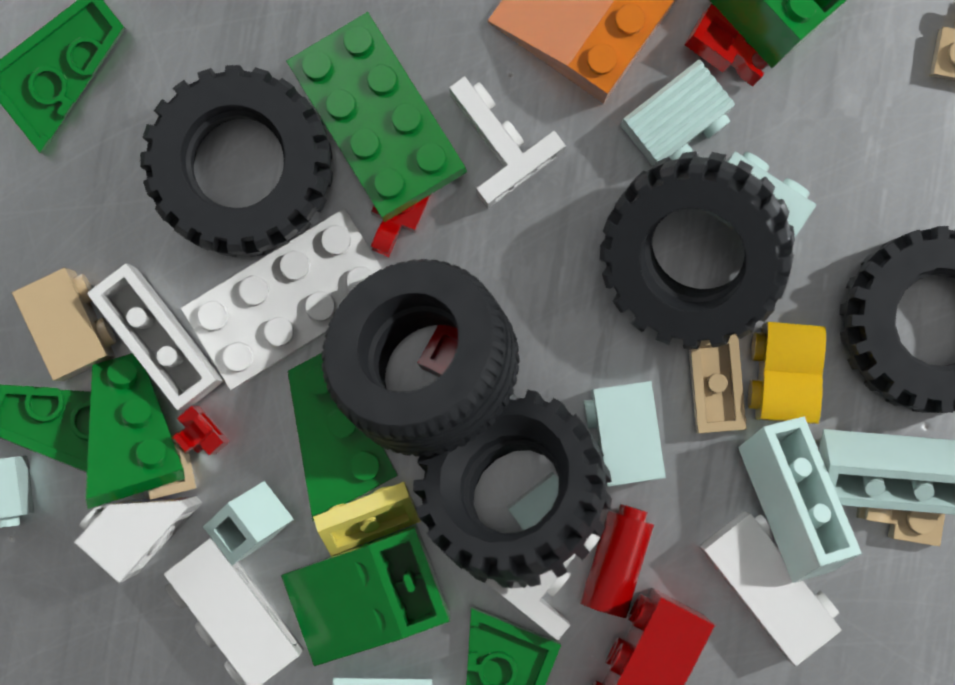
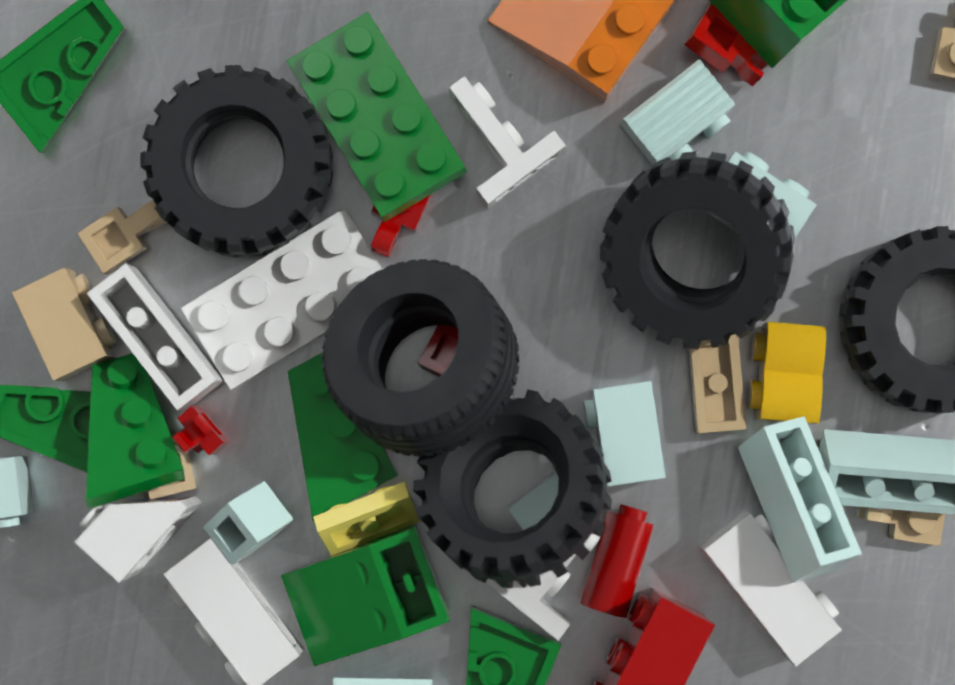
(117, 238): none -> tan plate

